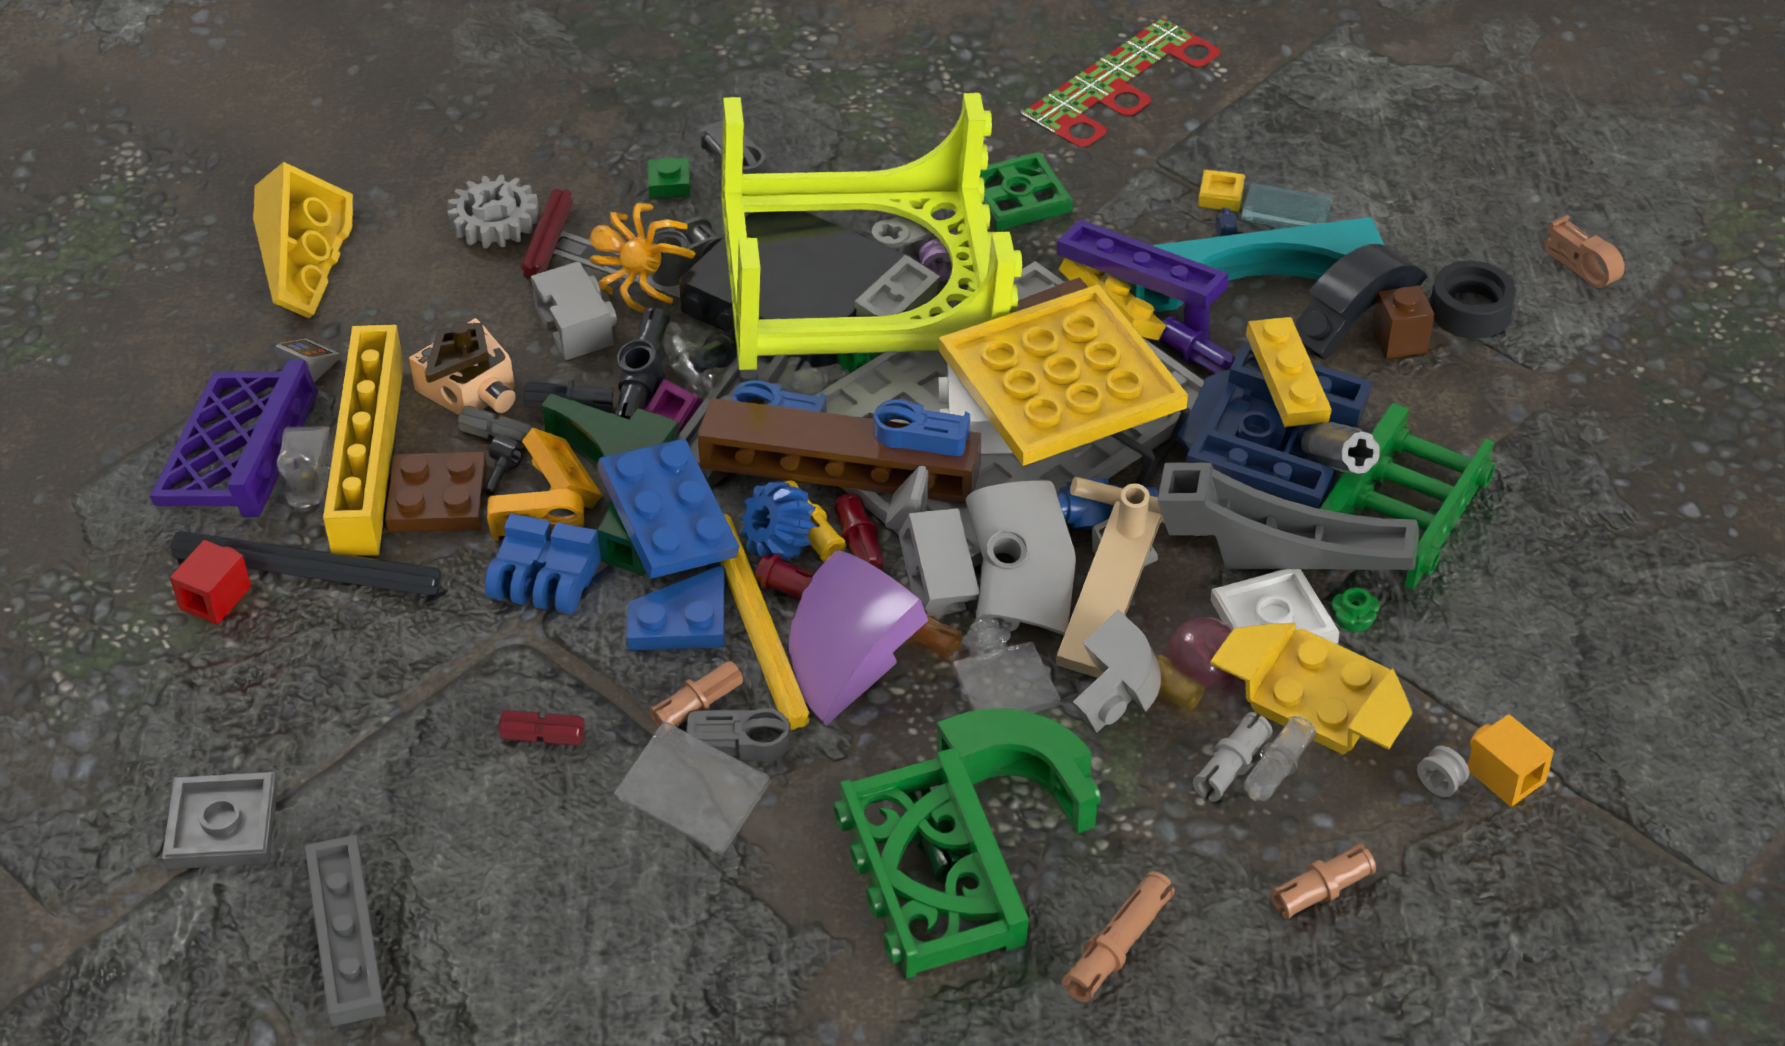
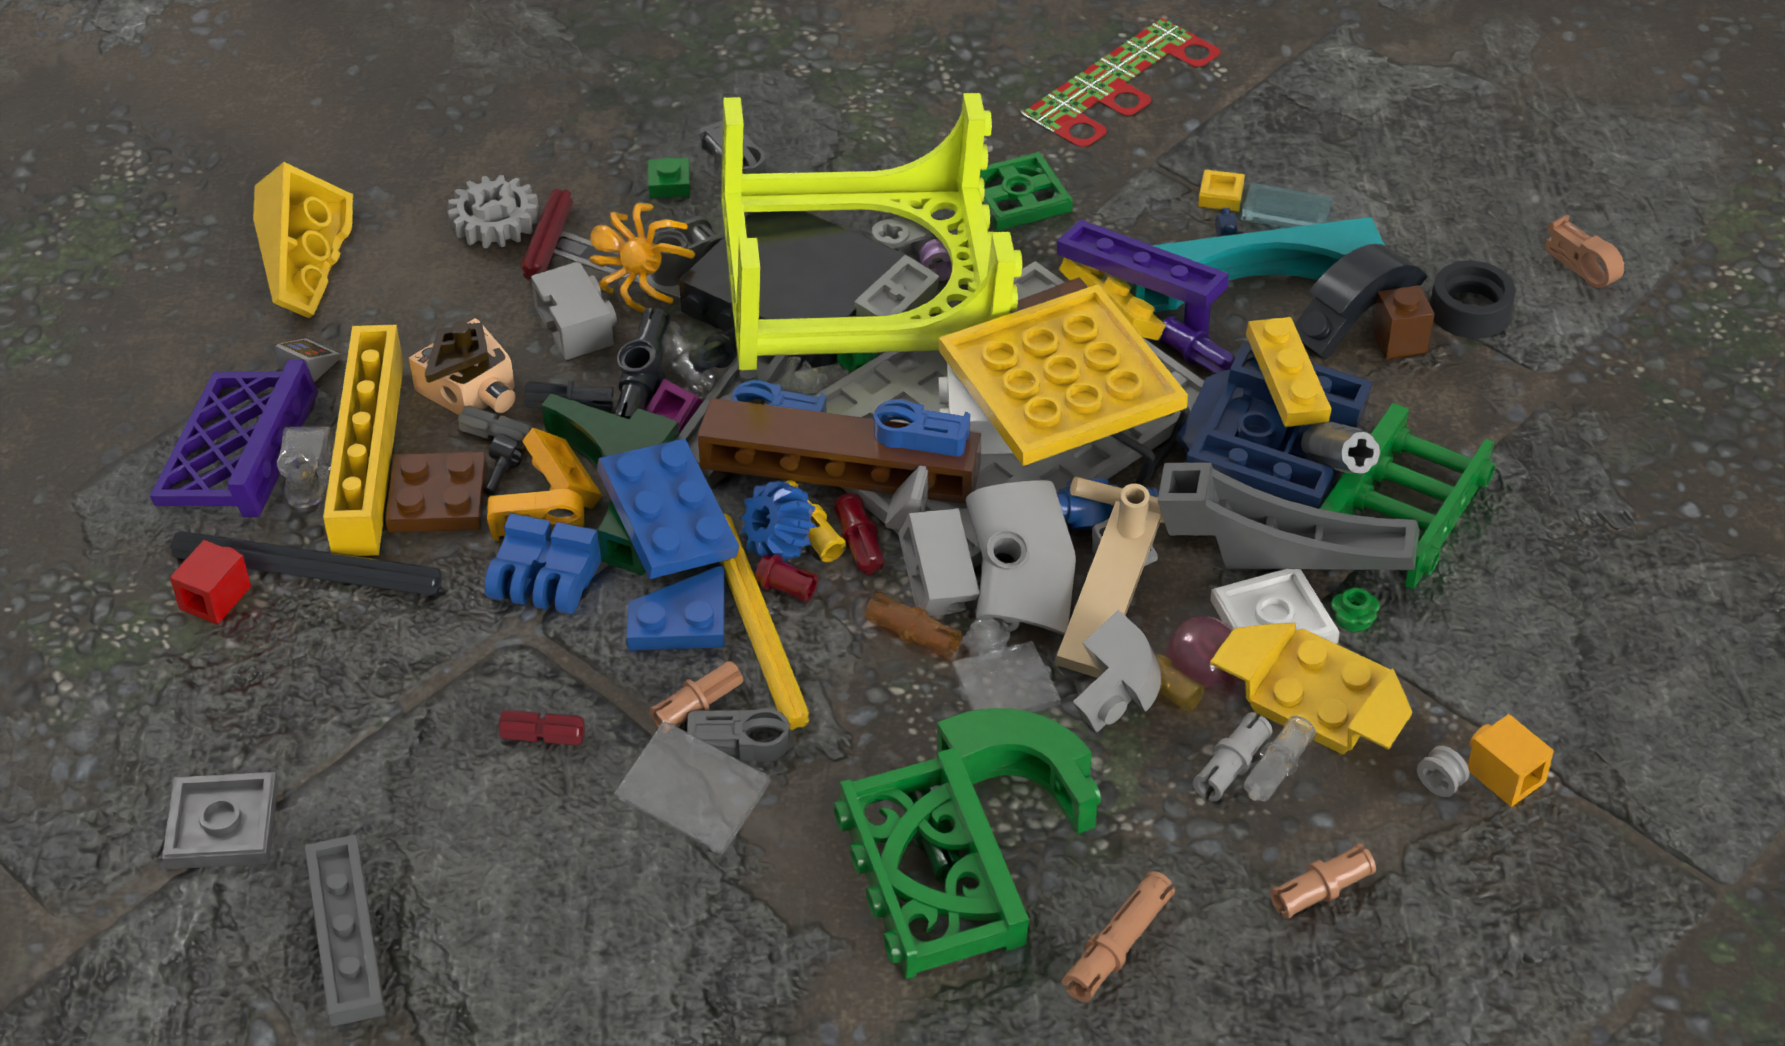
(848, 632): medium lavender brick -> none

